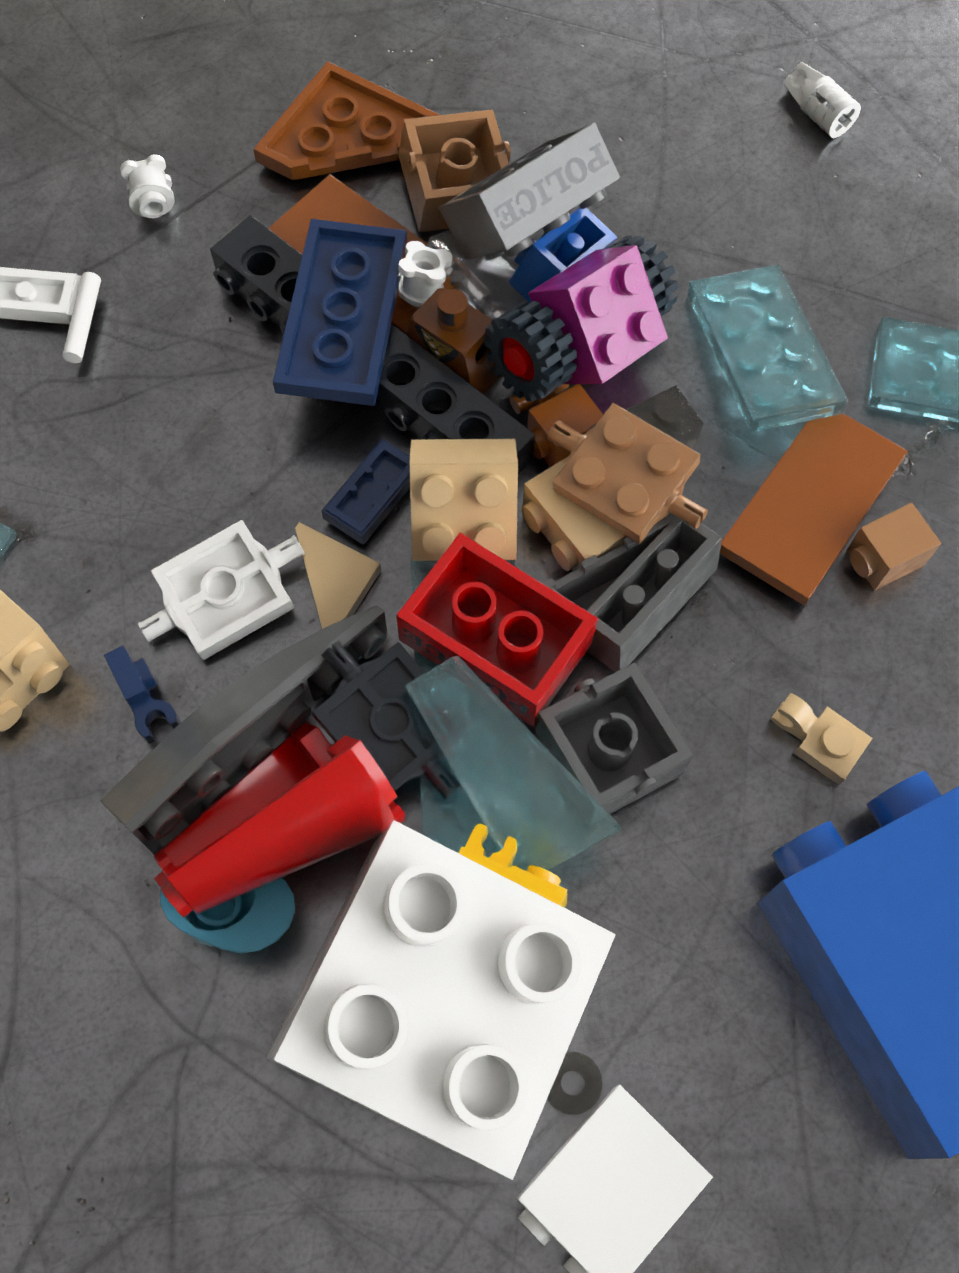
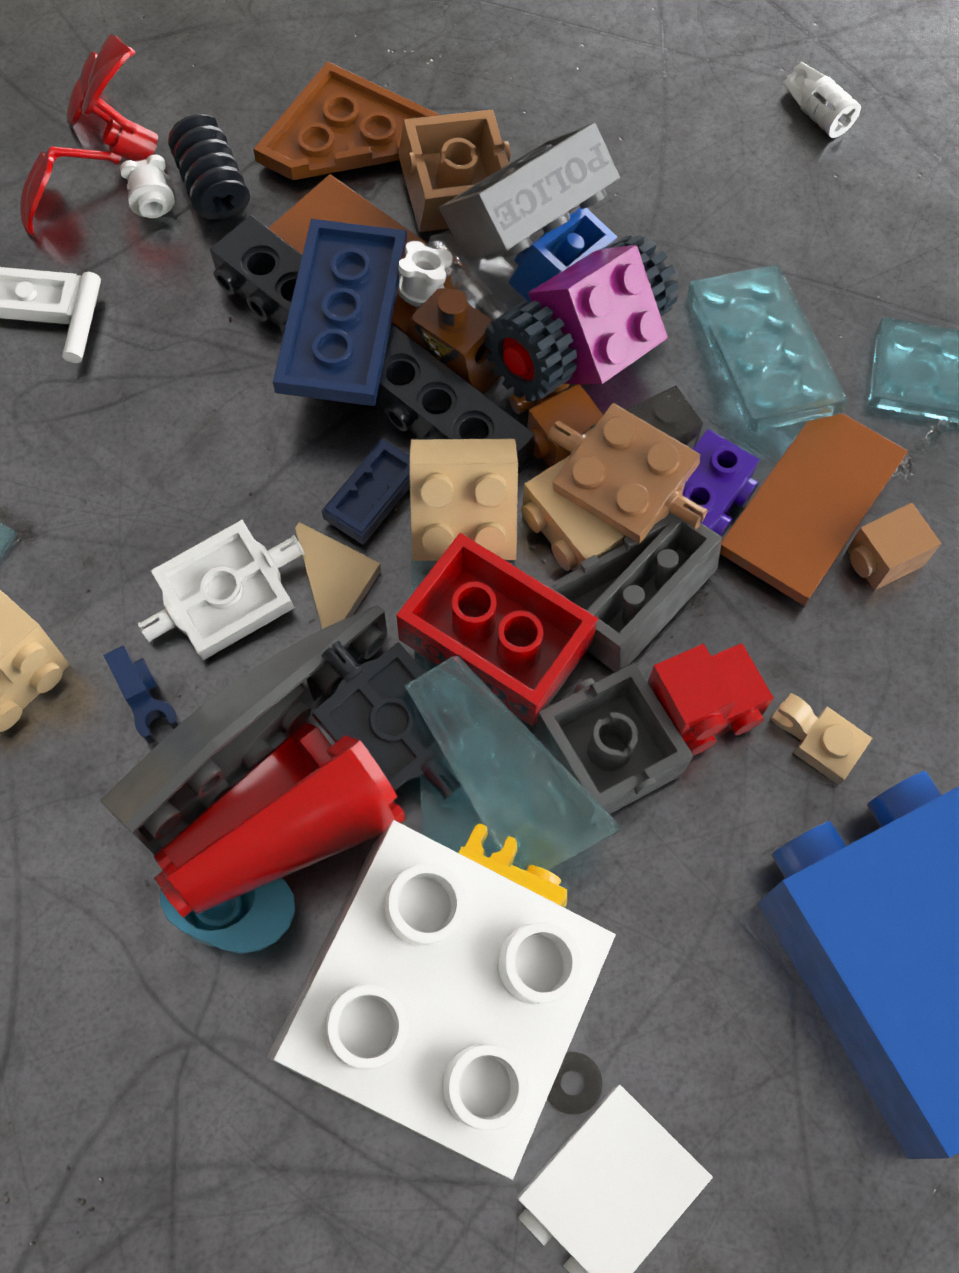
(121, 135): none -> red plant
(208, 167): none -> black piece
(710, 694): none -> red brick
(721, 479): none -> dark purple brick

